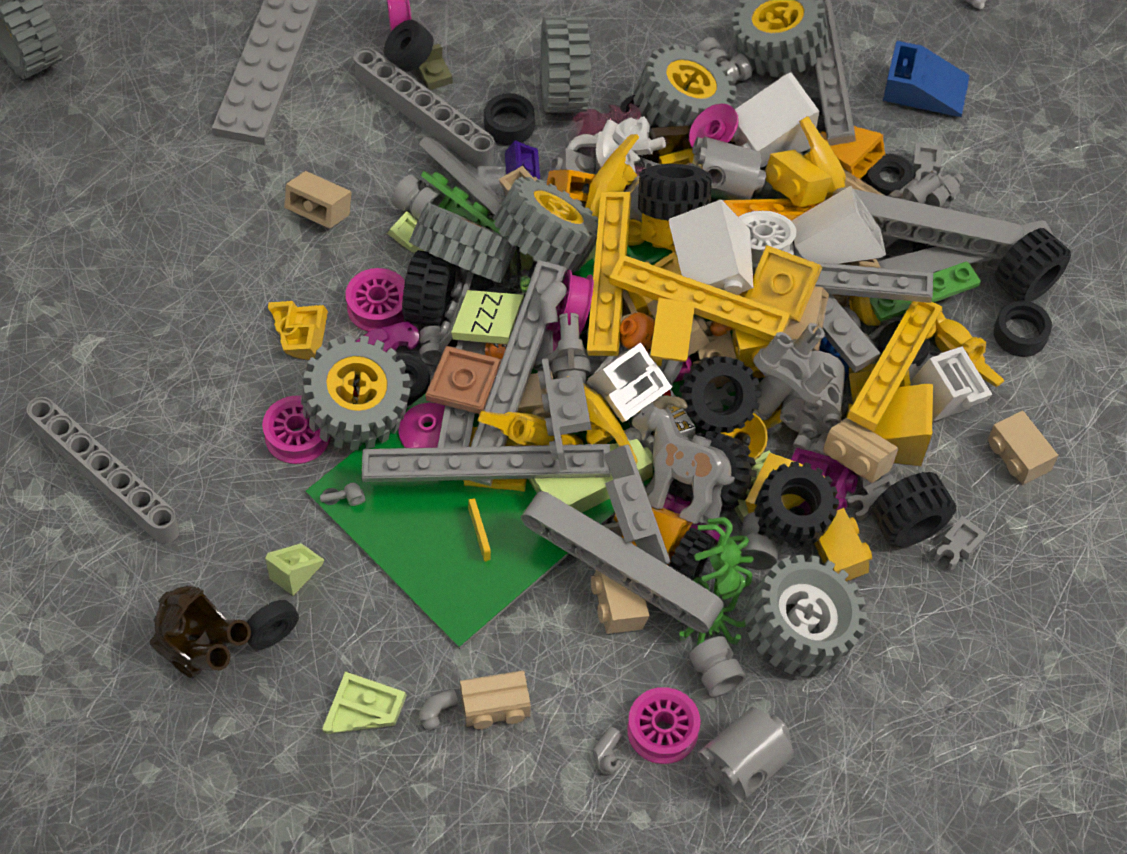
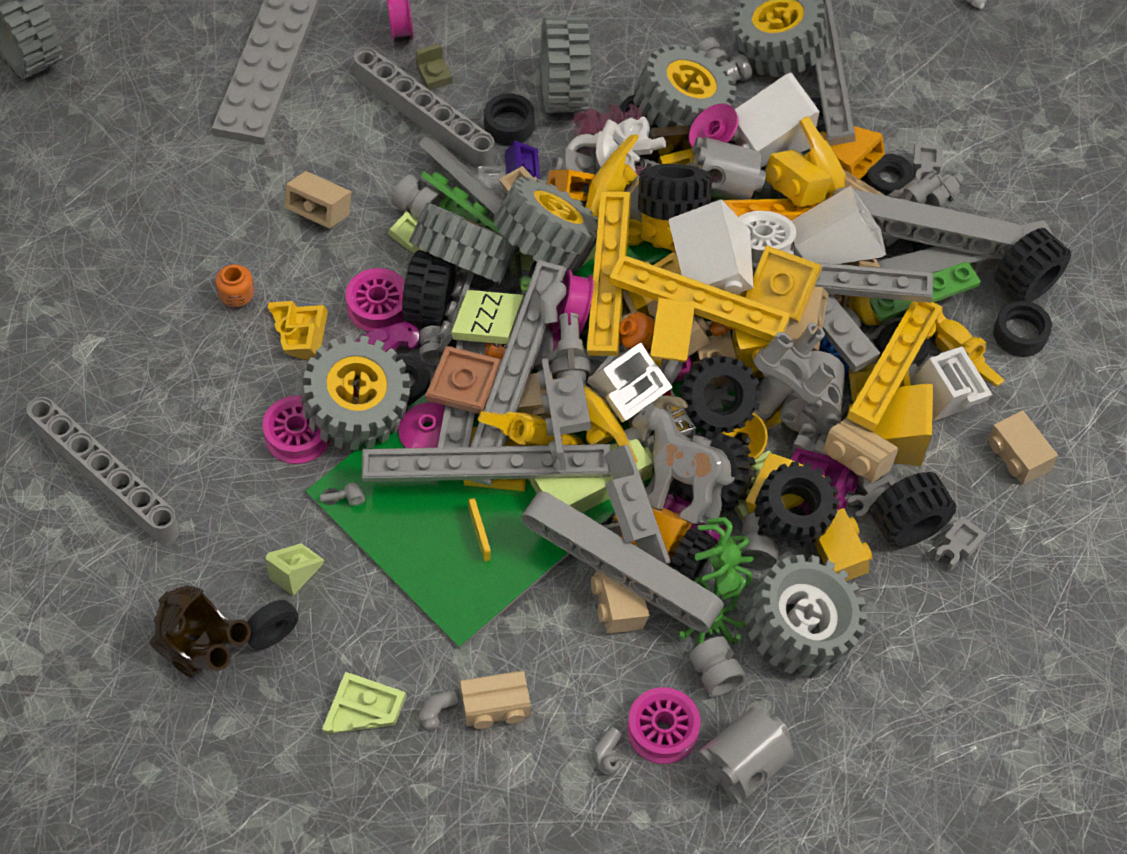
(234, 285): none -> orange head
(408, 45): black tyre -> none
(925, 81): blue slope -> none

